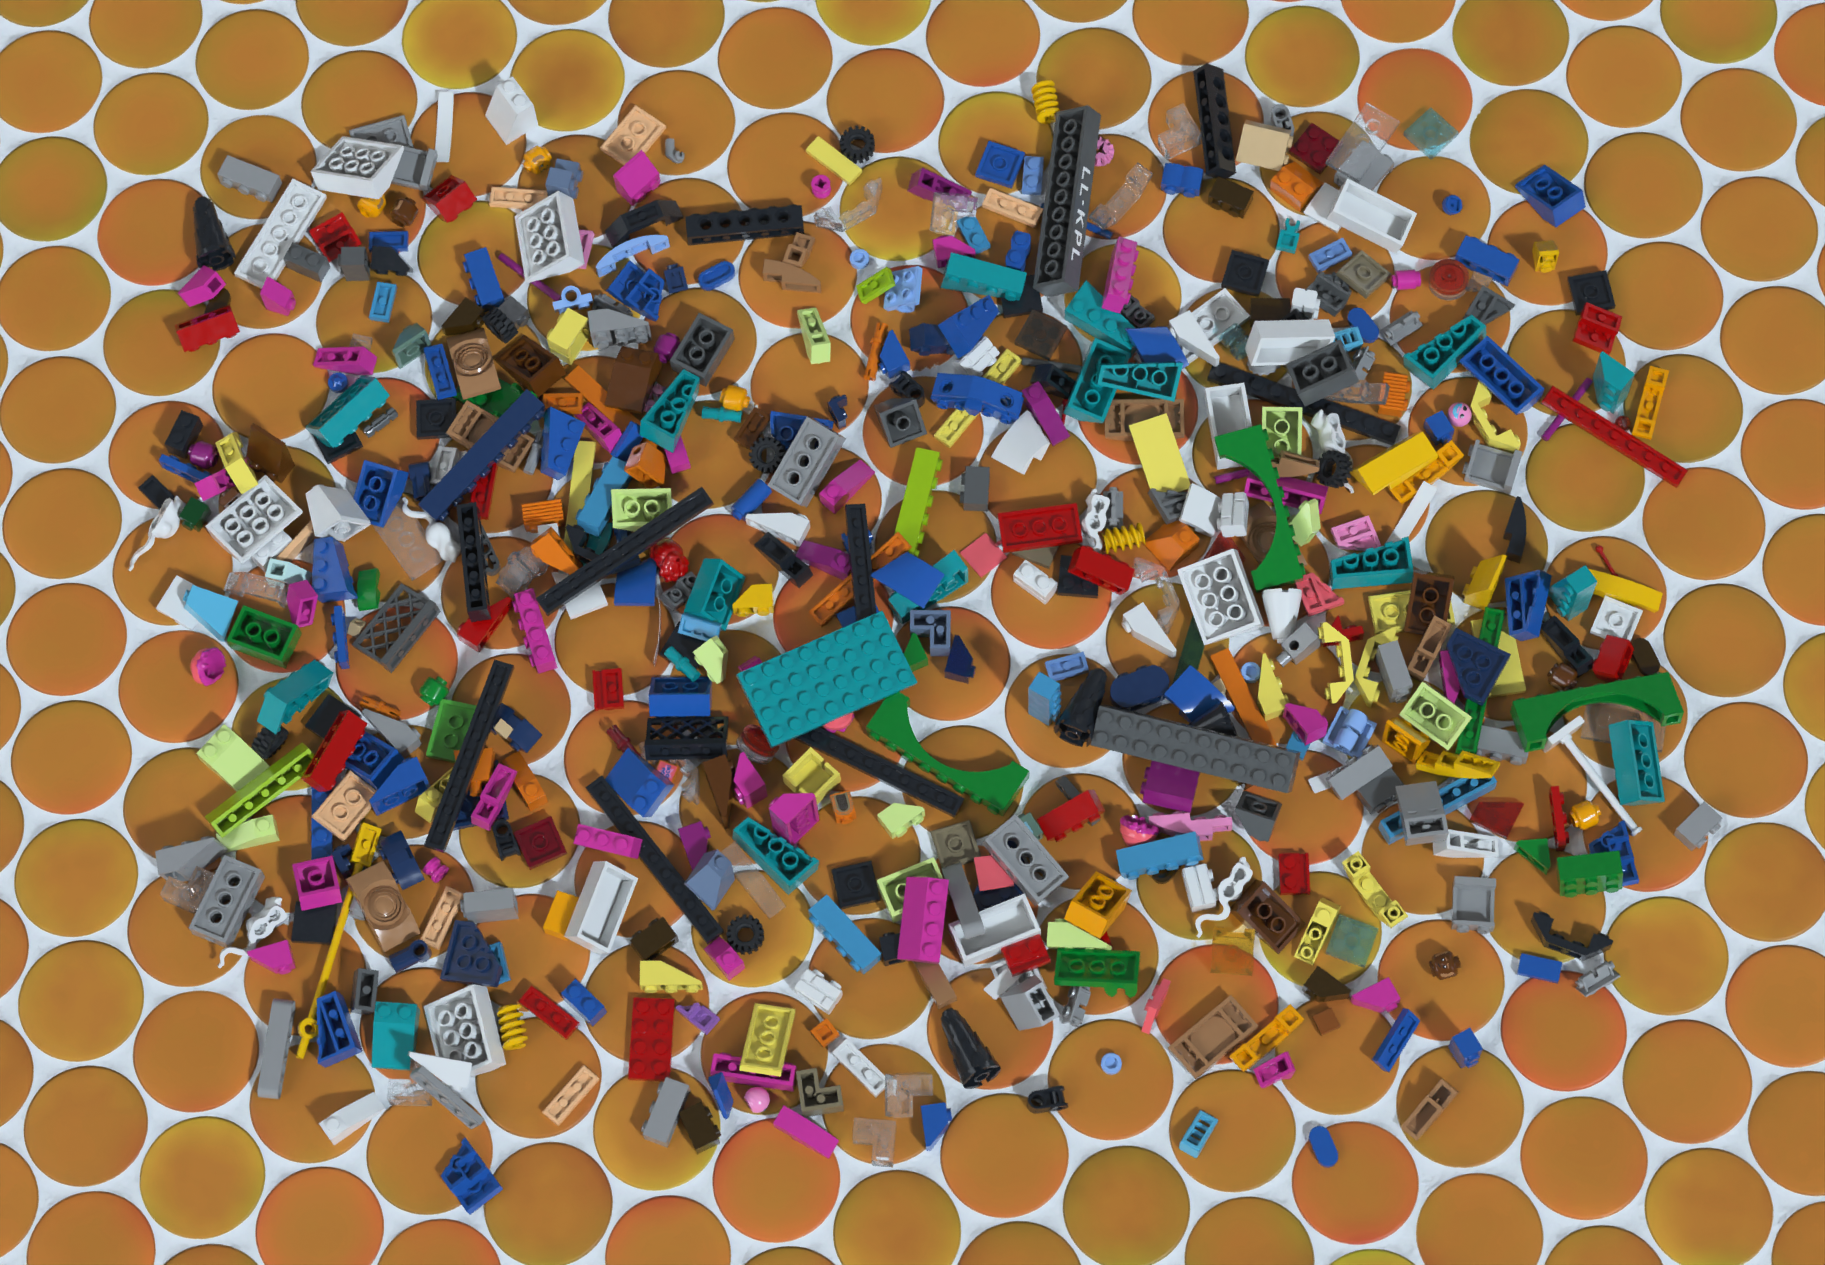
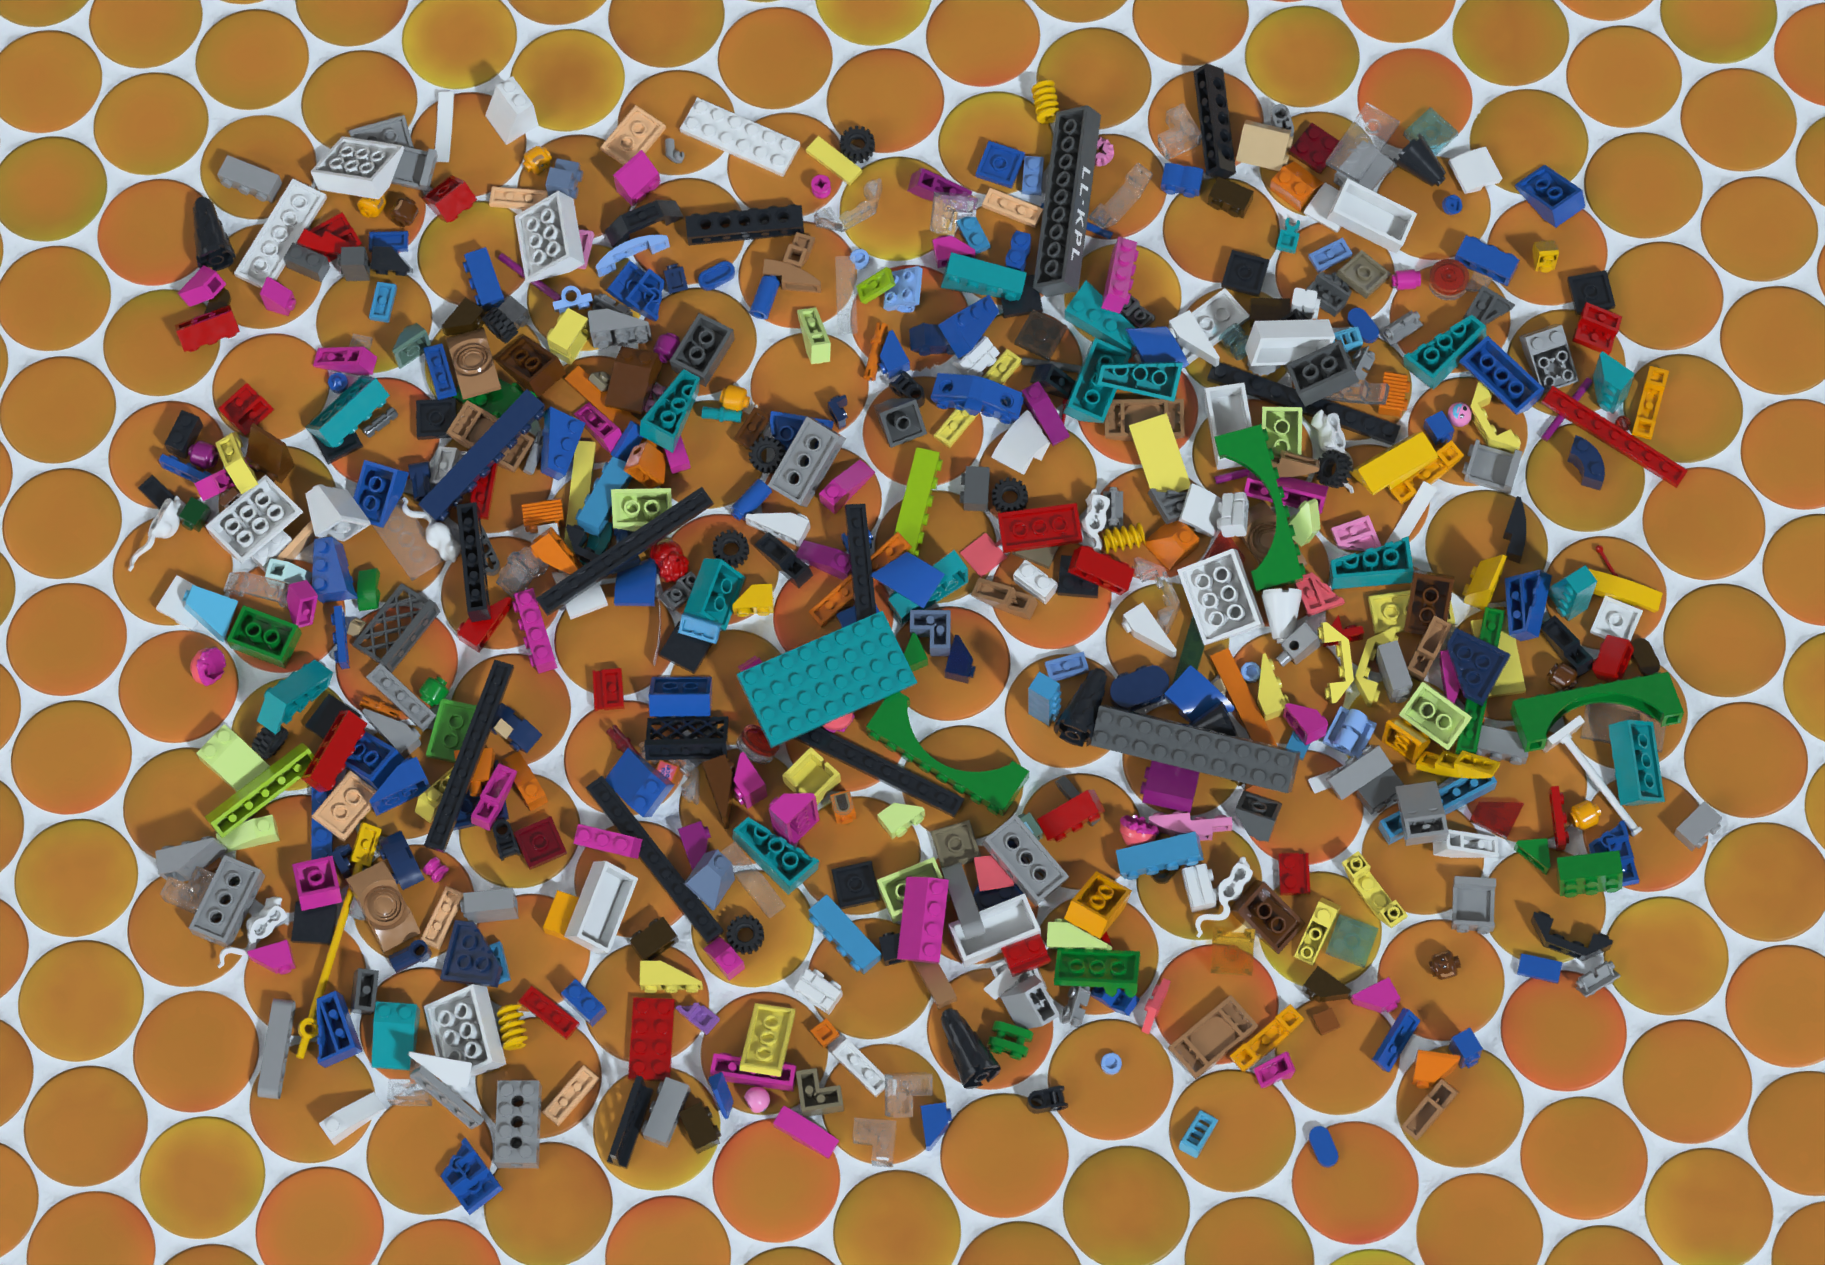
(245, 409): none -> red slope
(326, 245): none -> red slope
(401, 697): none -> light grey plate
(528, 1133): none -> light grey brick
(565, 402): orange plate -> none
(600, 380): none -> dark tan plate
(630, 1124): none -> black fence
(682, 663): teal pin -> none
(714, 658): yellowish green slope -> none
(730, 537): none -> black tyre
(740, 137): none -> white plate
(764, 297): none -> blue brick
(846, 295): none -> clear slope
(999, 1044): none -> green brick
(1005, 598): none -> medium nougat slope
(1009, 485): none -> black tyre
(1119, 1003): none -> blue slope
(1421, 162): none -> black cone
(1432, 1067): none -> orange slope
(1475, 170): none -> white slope
(1549, 357): none -> light grey slope
(1588, 462): none -> dark blue brick

